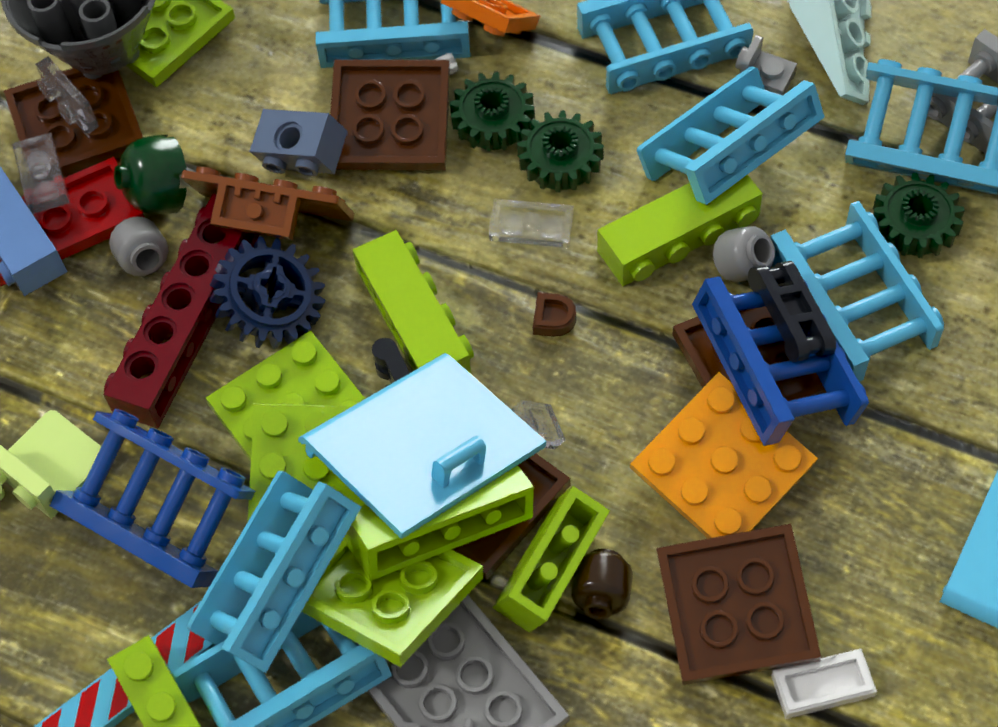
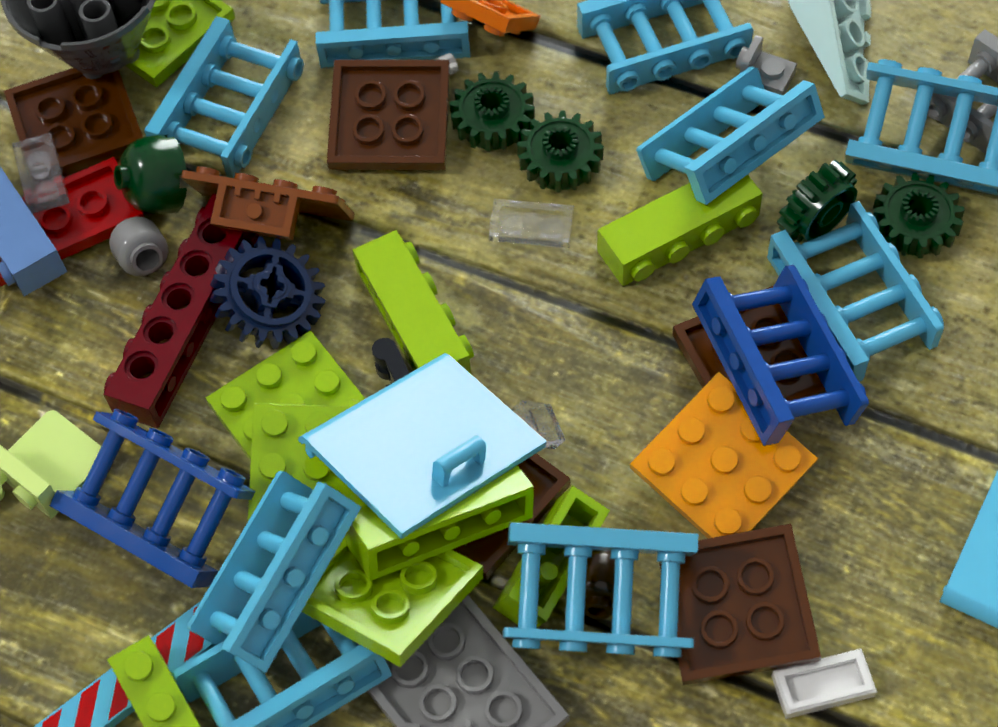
(71, 102): clear plate -> none
(203, 72): none -> medium azure fence
(298, 142): sand blue brick -> none
(553, 315): reddish brown tile -> none
(625, 549): none -> medium azure fence
(741, 250): light grey head -> none
(793, 310): black plate -> none
(819, 202): none -> dark green gear

